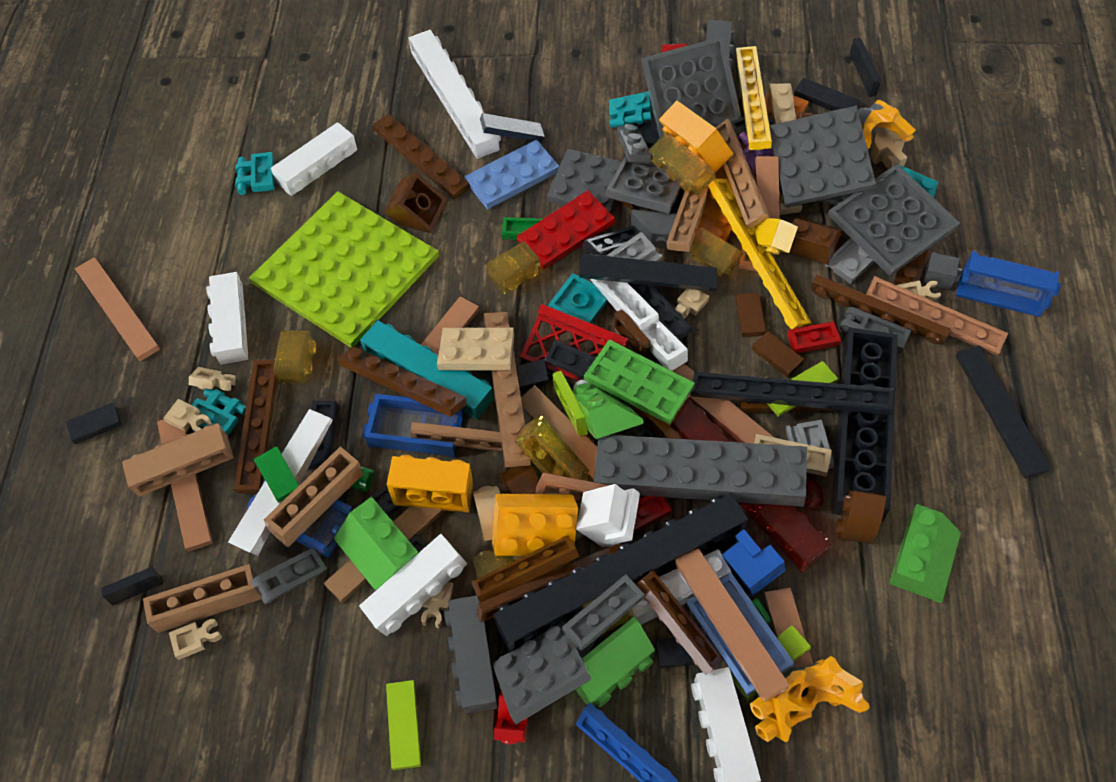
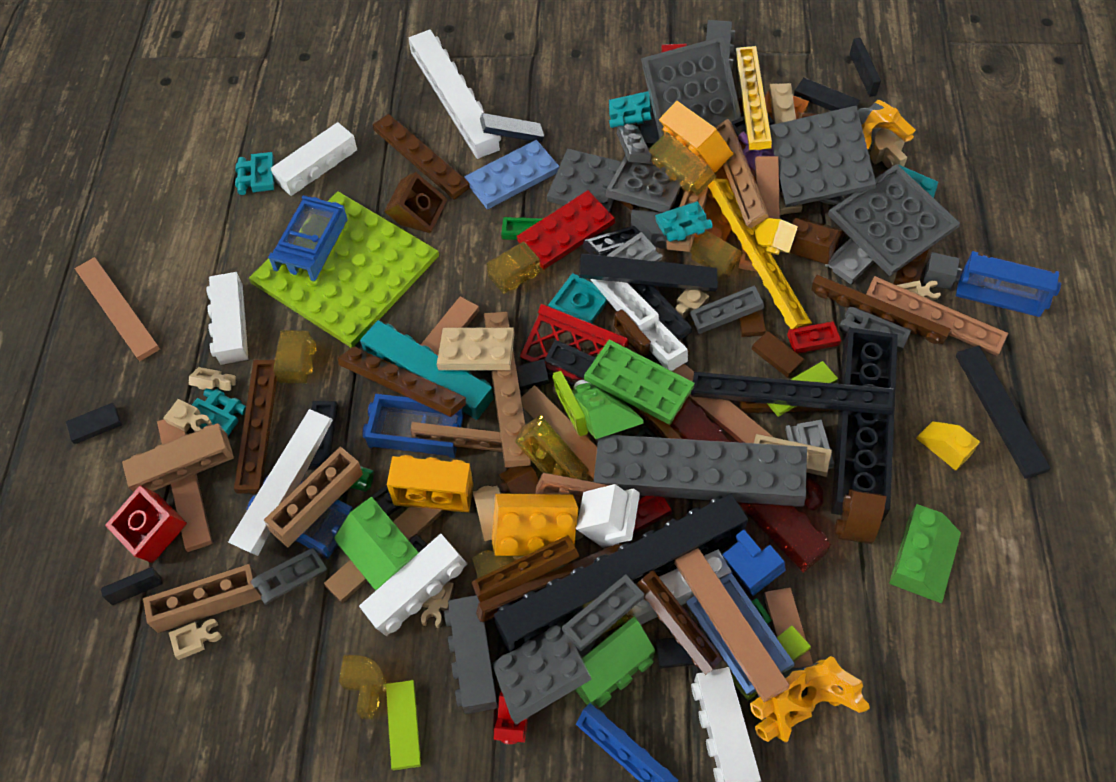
(146, 524): none -> red brick
(276, 473): green tile -> none
(309, 236): none -> blue door
(363, 675): none -> clear yellow brick
(683, 221): none -> teal plate
(727, 309): none -> dark grey plate
(949, 442): none -> yellow slope

